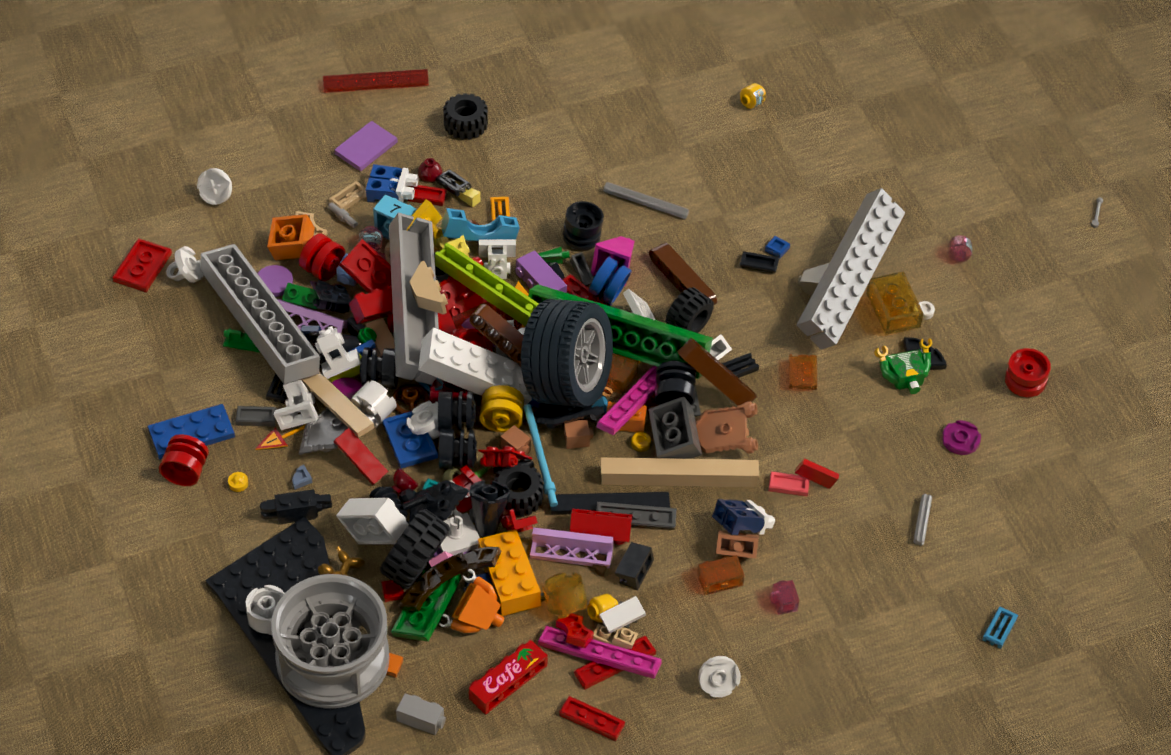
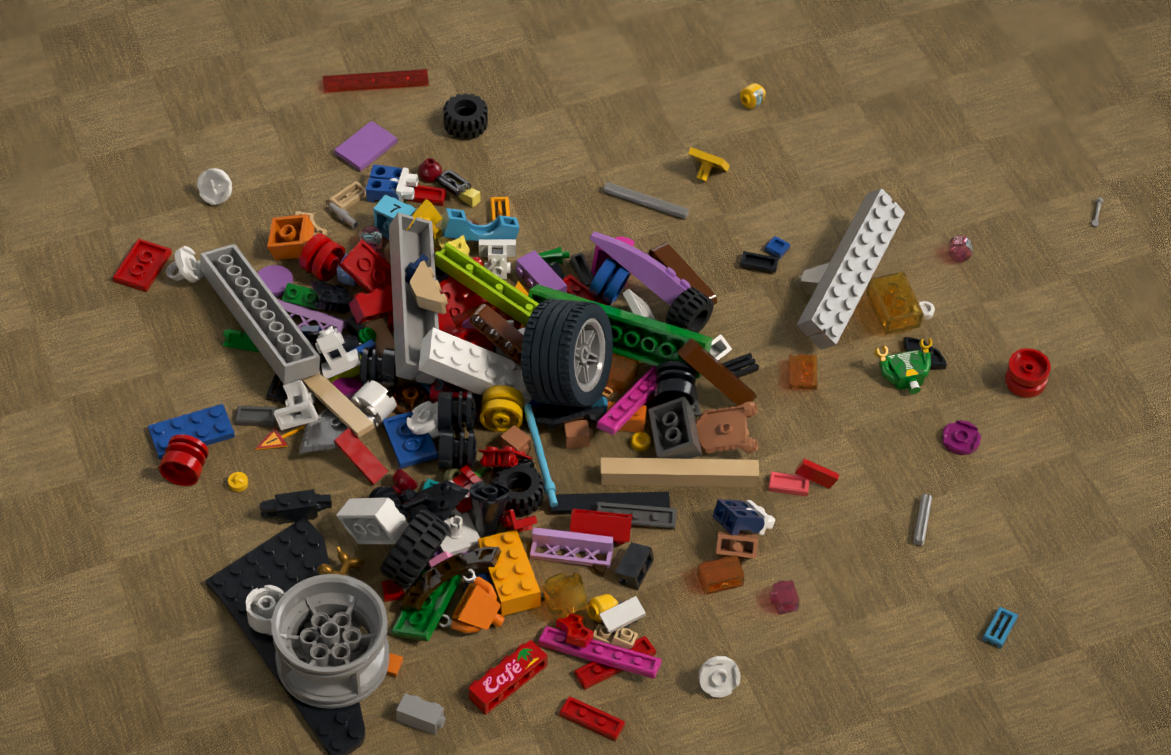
(301, 478): sand blue tile -> none
(411, 268): none -> dark blue plate
(583, 225): black wheel -> none
(645, 268): none -> medium lavender slope
(708, 161): none -> yellow tile

